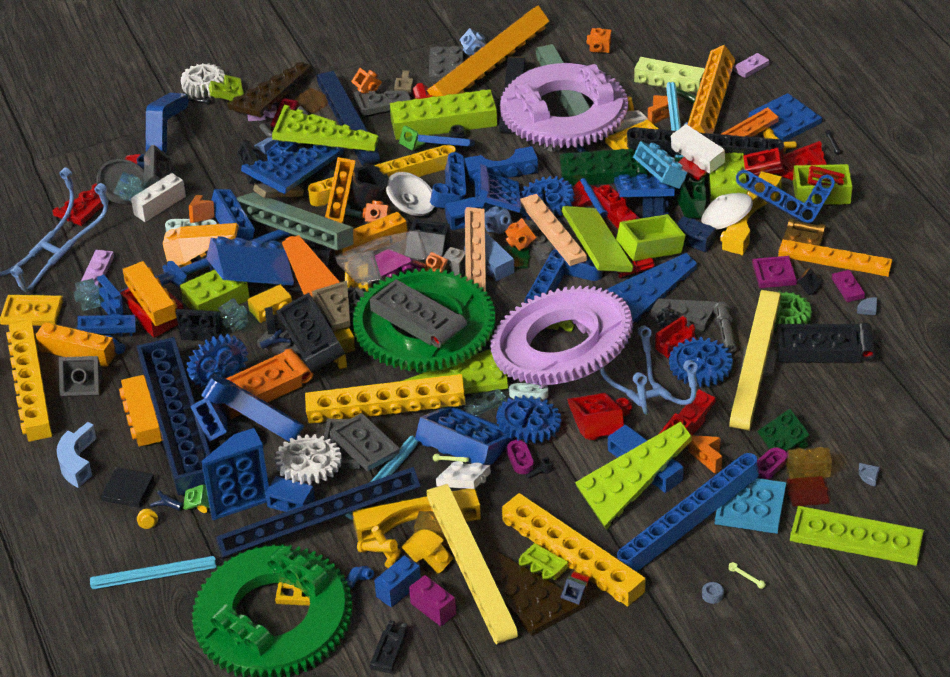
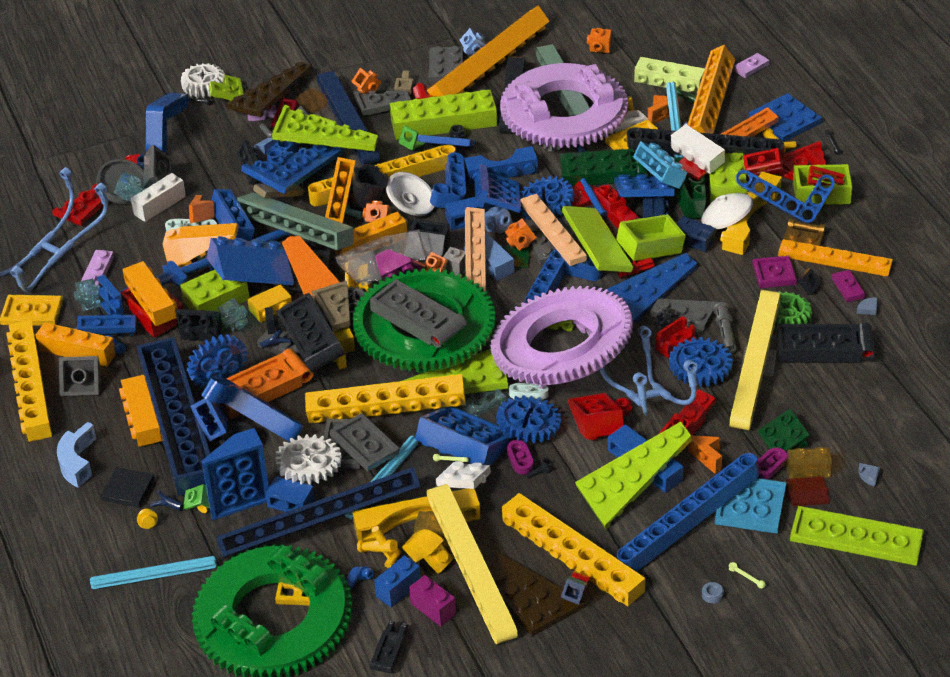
(543, 561): lime plate -> none

